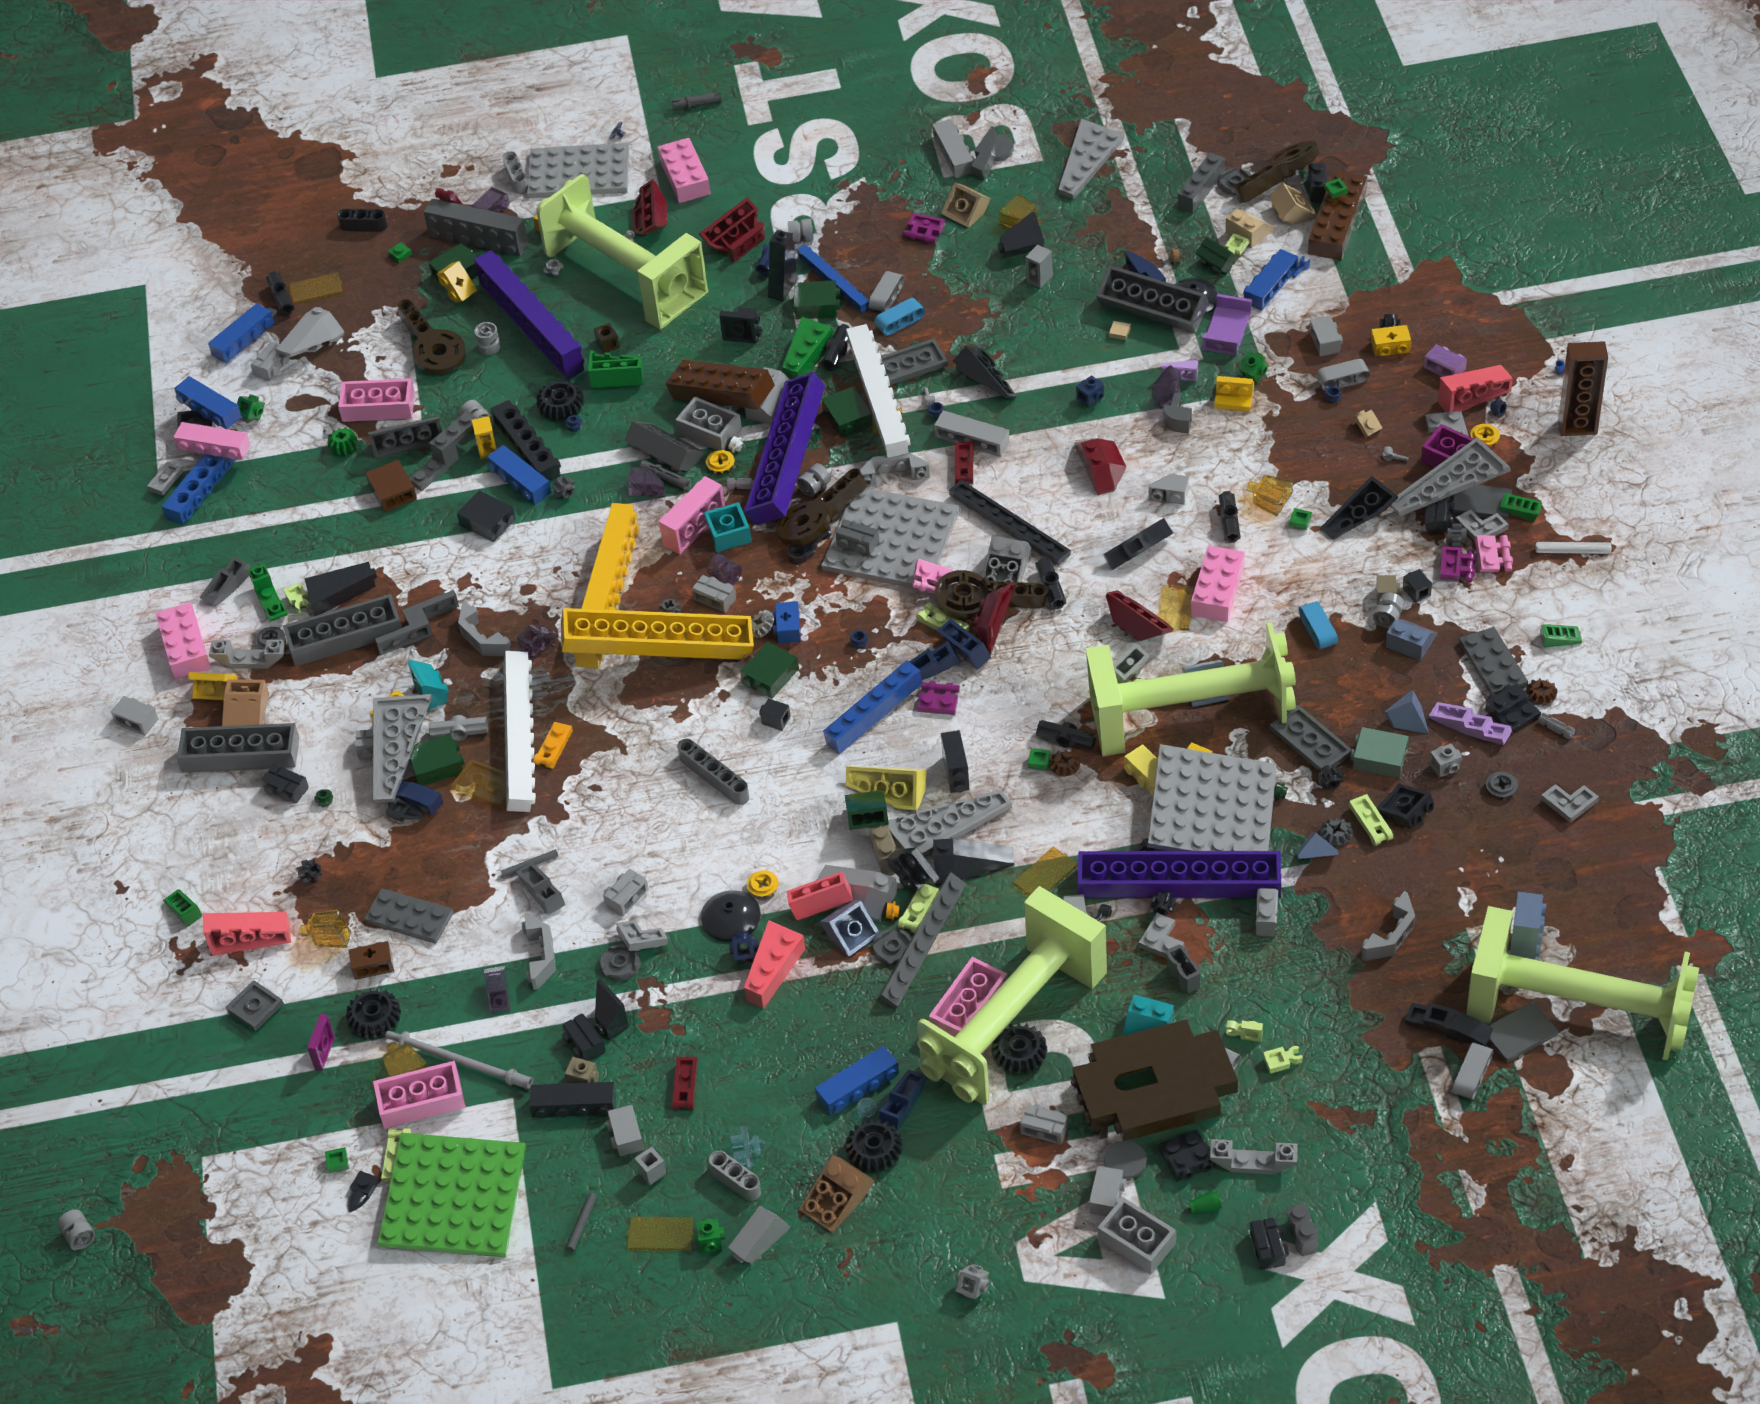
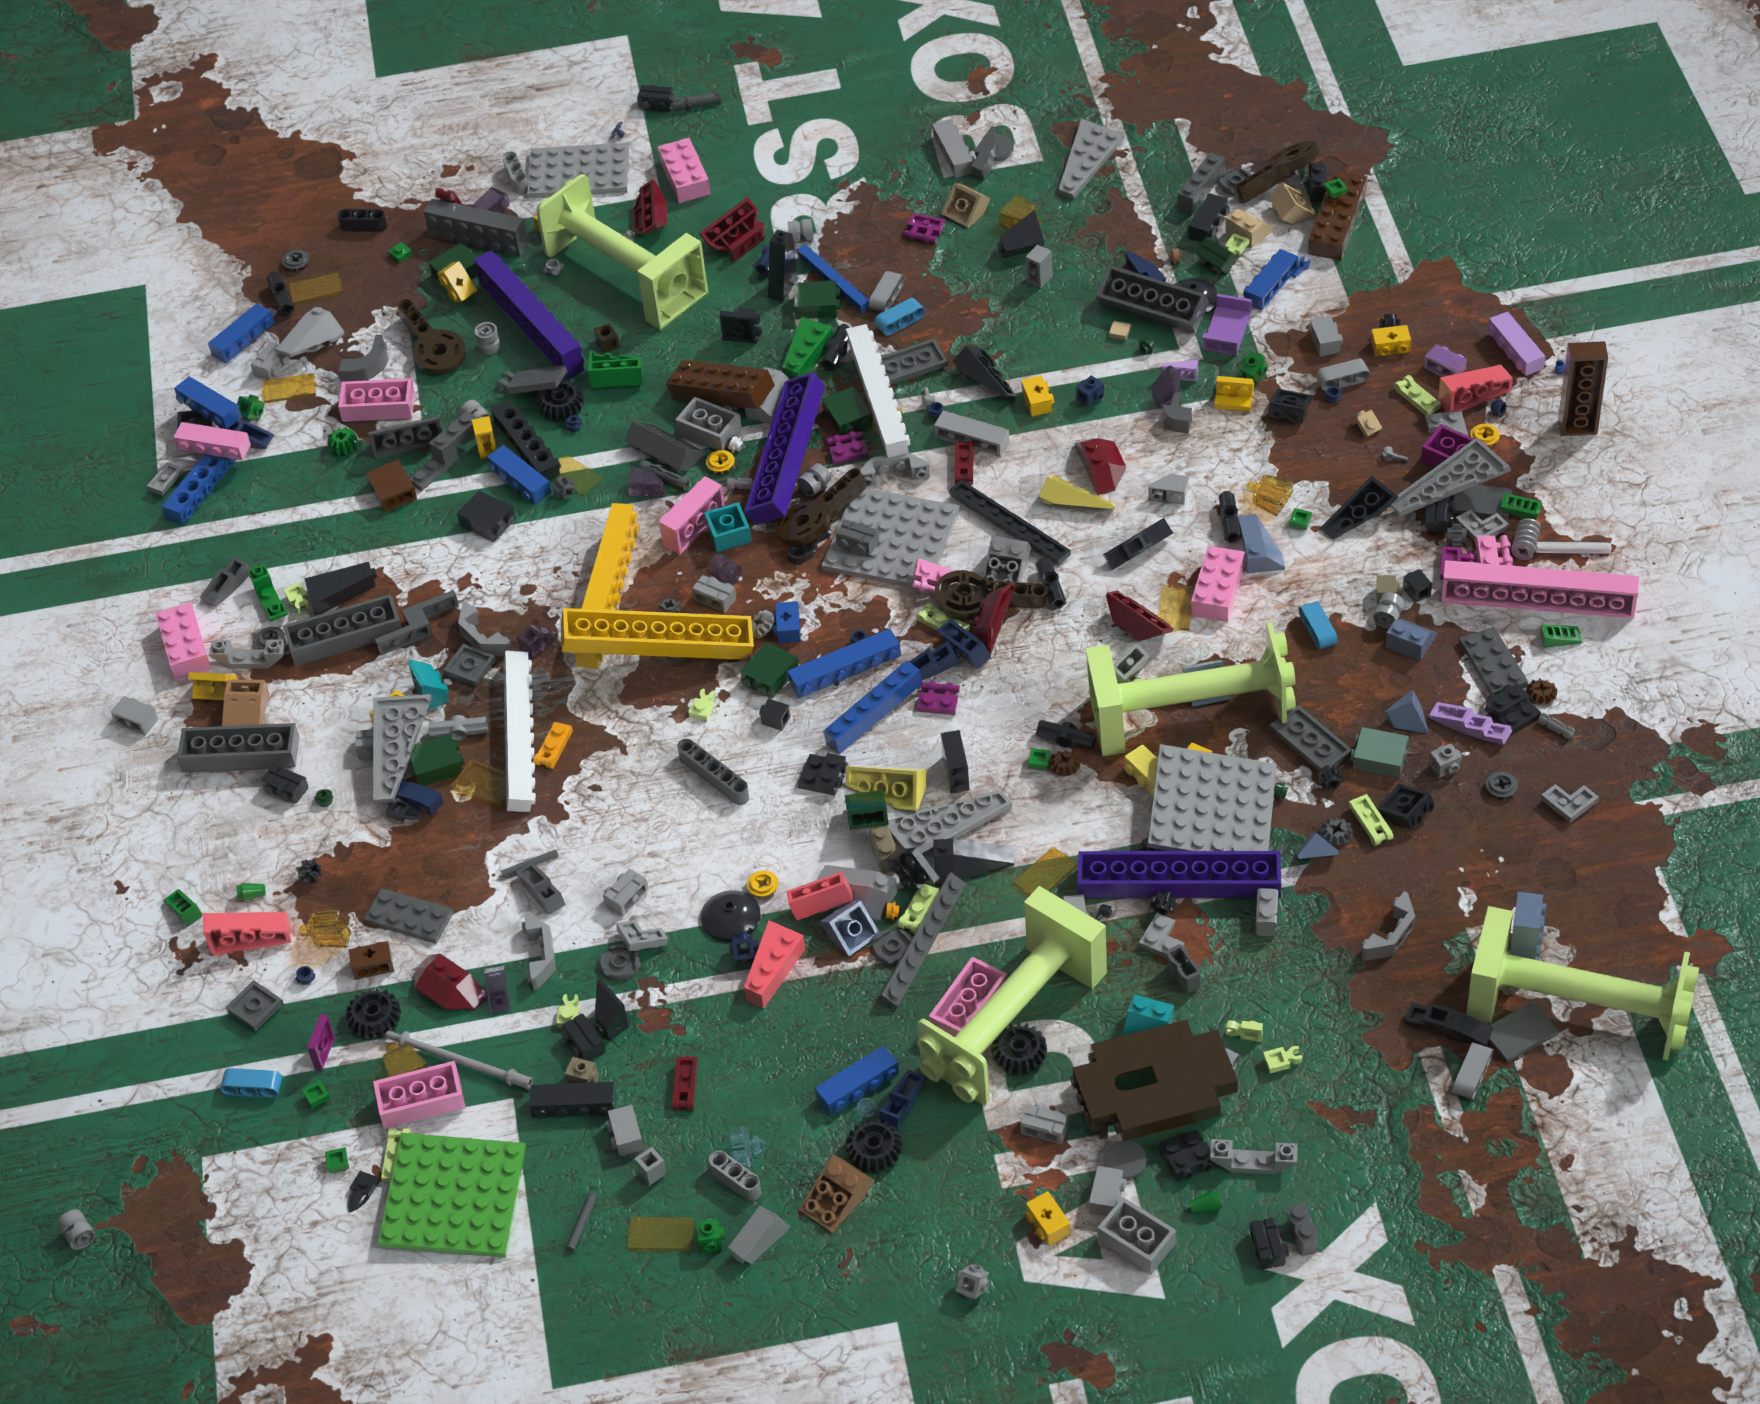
(249, 891): none -> green cone
(251, 1083): none -> dark azure beam
(257, 436): none -> dark blue slope
(289, 388): none -> clear yellow piece
(296, 255): none -> dark grey gear
(302, 972): none -> dark blue plate
(315, 1094): none -> green plate
(366, 366): none -> dark grey arch
(448, 984): none -> dark red wedge
(469, 665): none -> dark grey plate
(531, 380): none -> dark grey tile
(567, 1011): none -> yellowish green plate
(584, 478): none -> clear yellow piece
(655, 97): none -> black brick
(702, 707): none -> yellowish green plate
(823, 773): none -> black plate
(844, 663): none -> blue brick
(848, 451): none -> magenta plate
(1037, 395): none -> yellow brick
(1048, 1218): none -> yellow brick
(1062, 492): none -> light yellow wedge
(1146, 346): none -> dark green plate
(1208, 217): none -> black brick
(1259, 547): none -> sand blue wedge
(1289, 405): none -> black plate
(1417, 395): none -> yellowish green plate
(1516, 343): none -> lavender brick
(1525, 539): none -> light grey piece
(1540, 589): none -> bright pink brick

